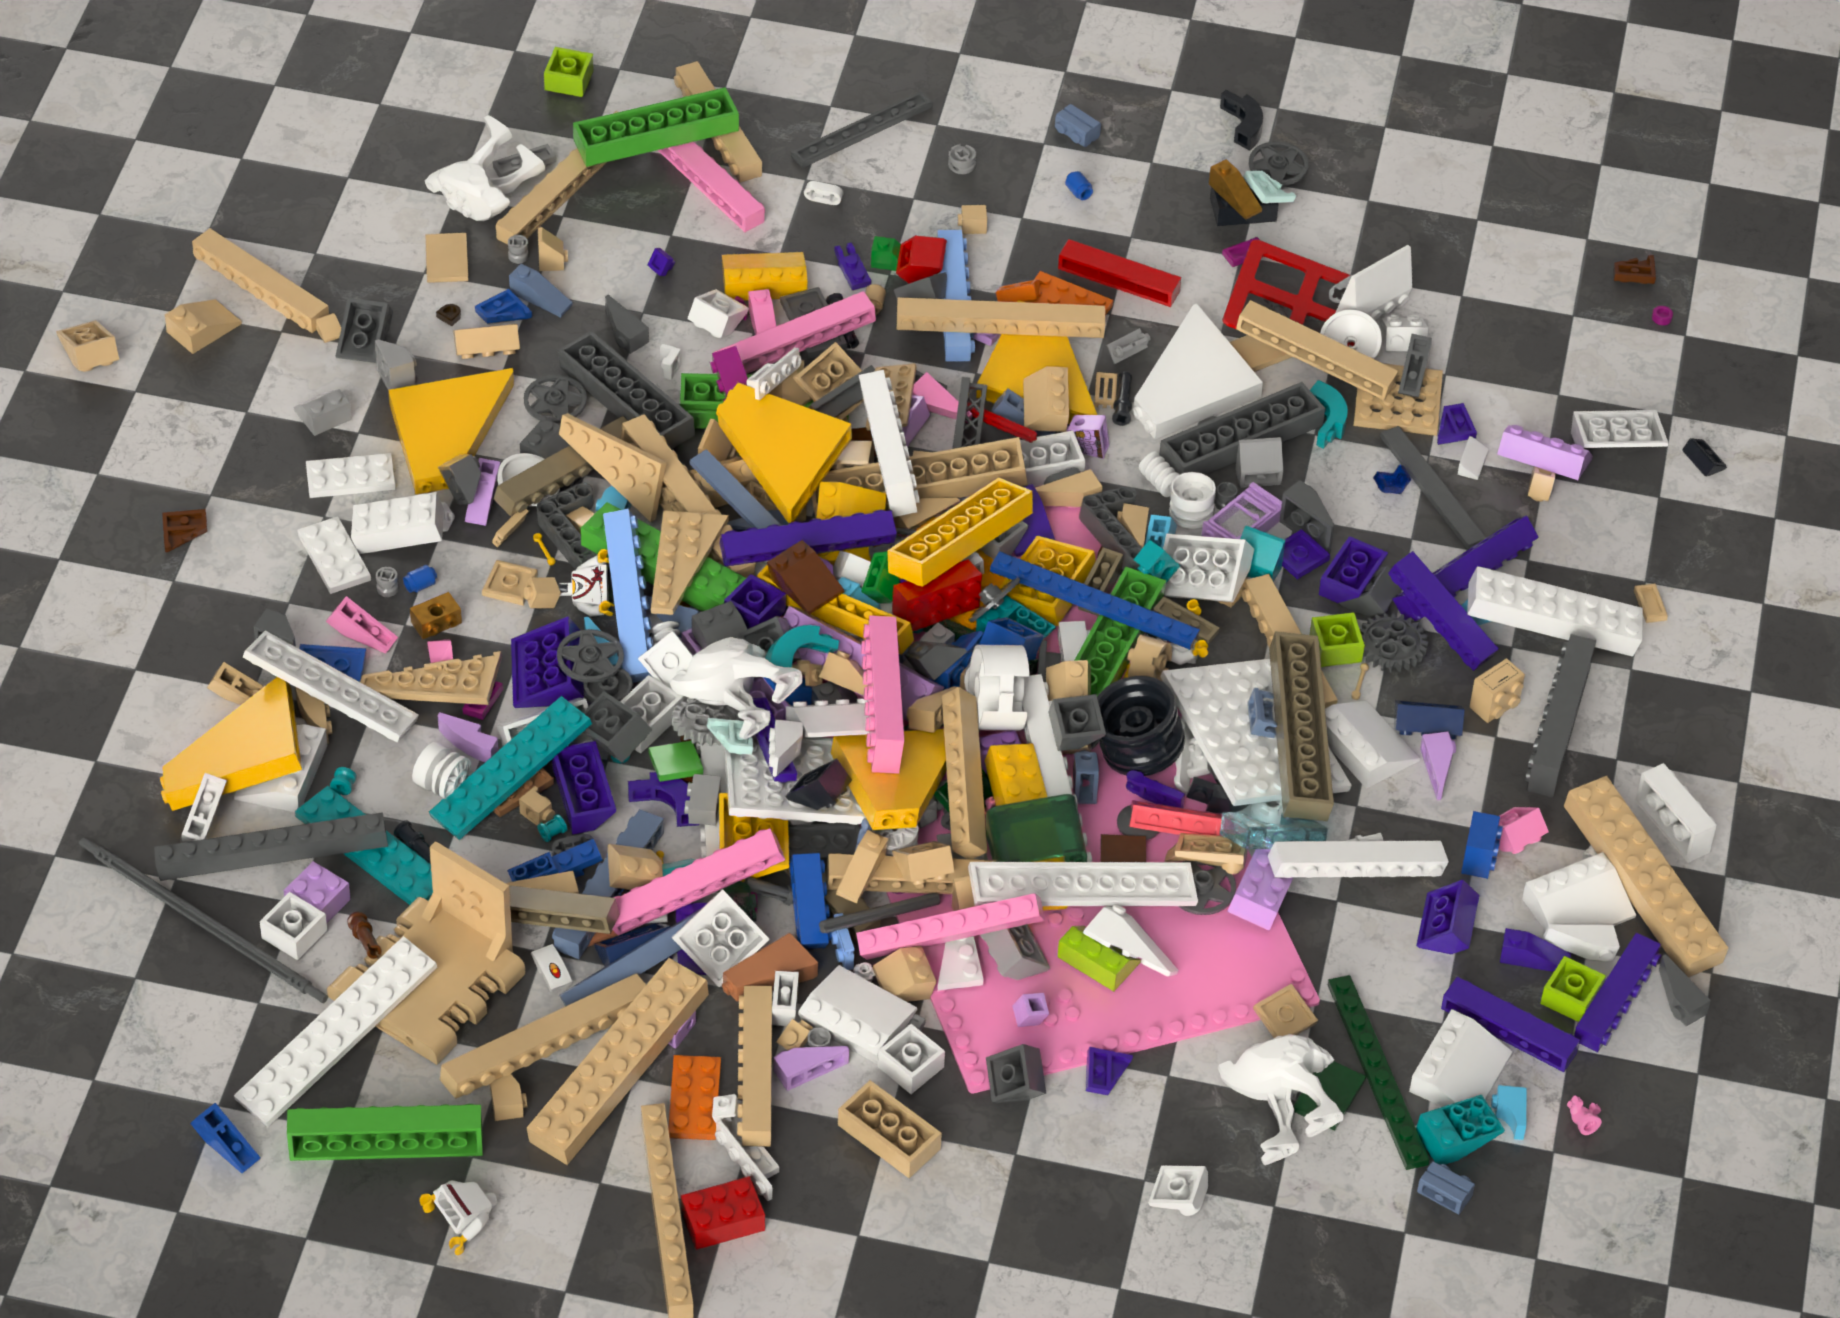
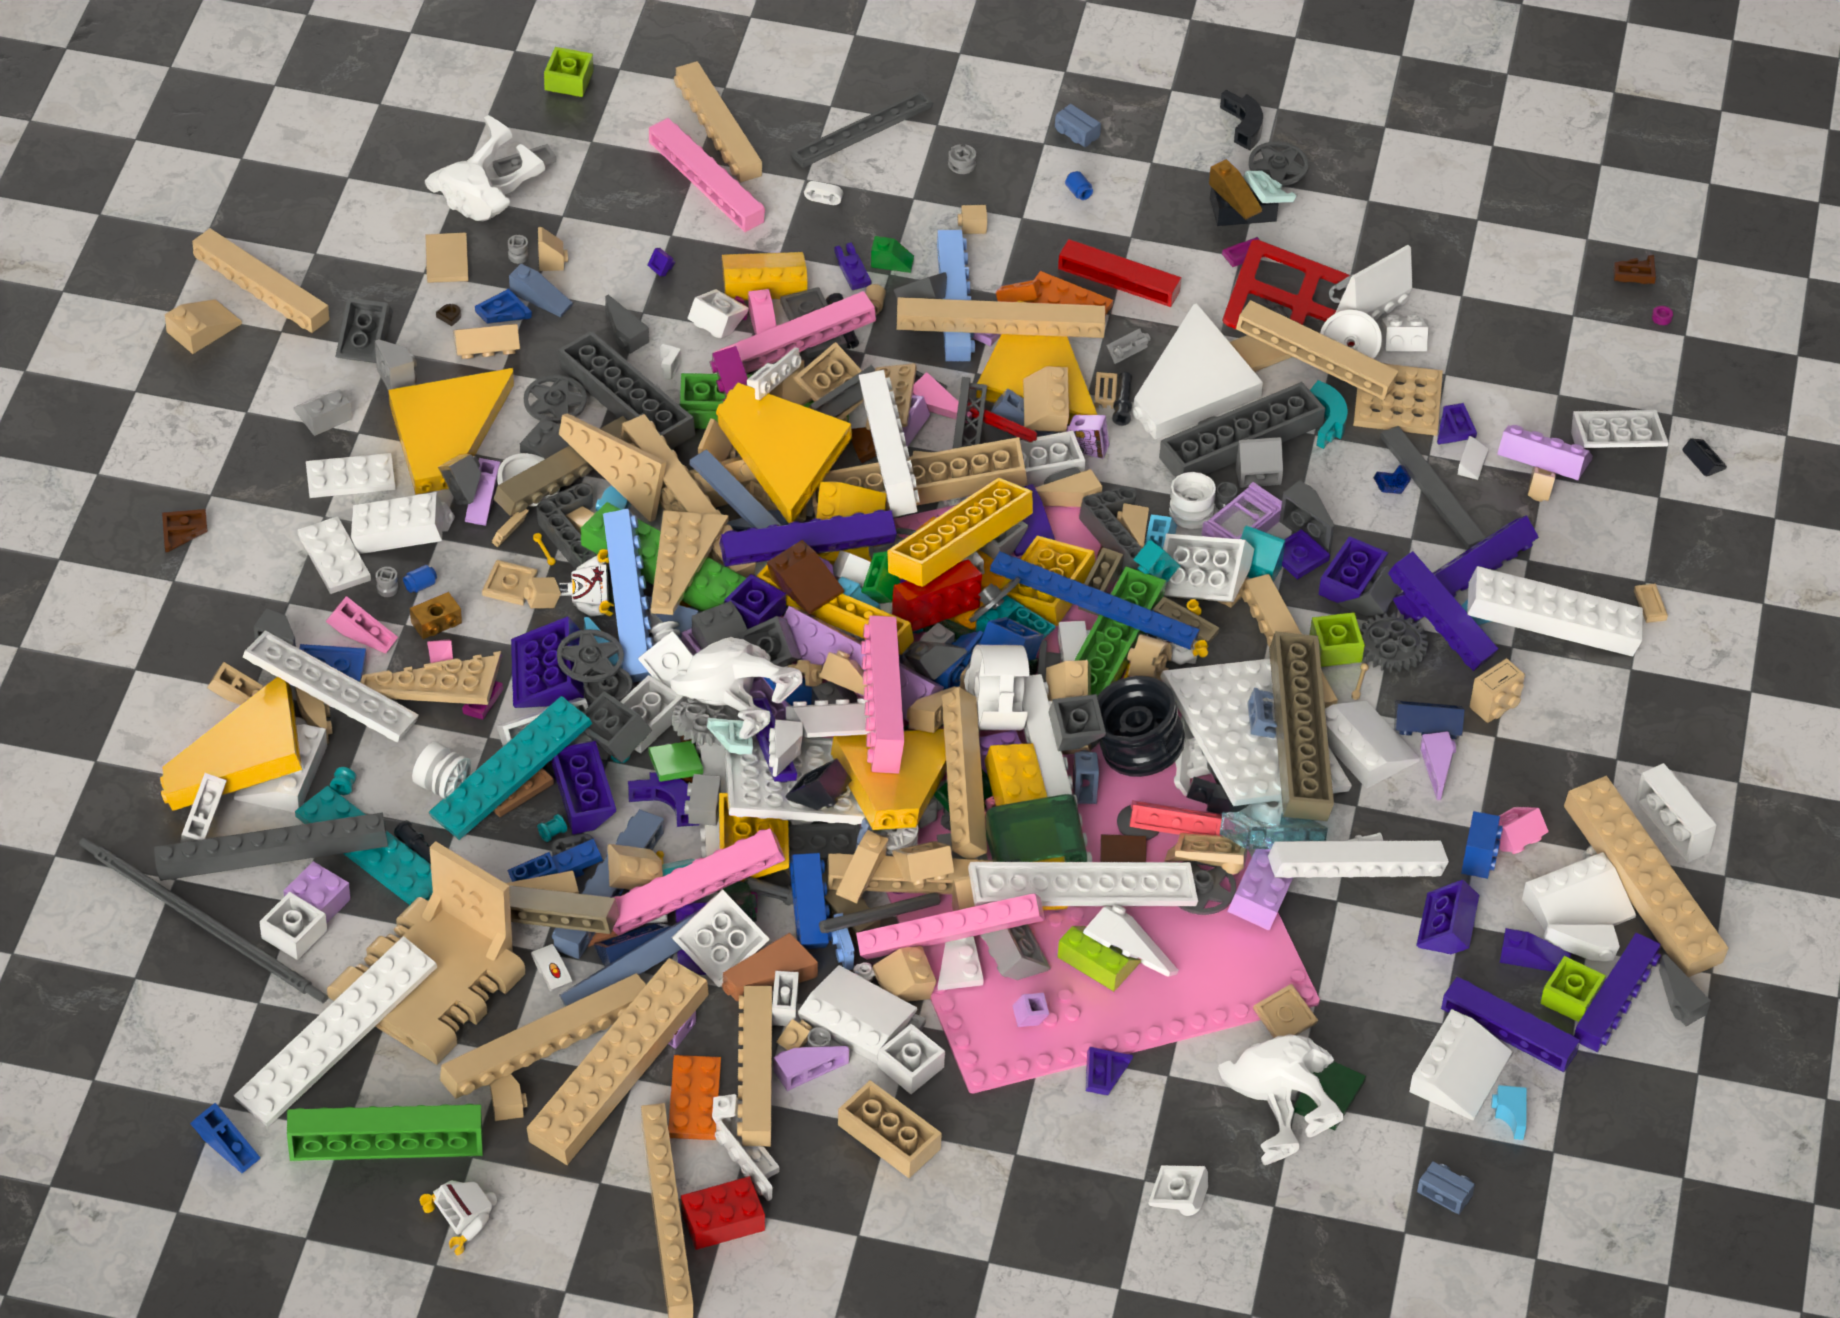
(89, 345): tan slope -> none
(328, 327): tan slope -> none
(363, 931): reddish brown pin -> none
(468, 737): lavender slope -> none
(536, 807): tan brick -> none
(546, 197): tan brick -> none
(655, 126): bright green brick -> none
(804, 636): teal arch -> none
(855, 454): tan slope -> none
(920, 258): red slope -> none
(925, 510): tan slope -> none
(1016, 1074): dark grey slope -> none
(1153, 790): dark purple hinge -> none
(1158, 472): white piece -> none
(1378, 1073): dark green plate -> none
(1415, 365): dark grey slope -> none
(1458, 1129): teal slope -> none
(1560, 715): dark grey brick -> none
(1585, 1118): bright pink piece -> none

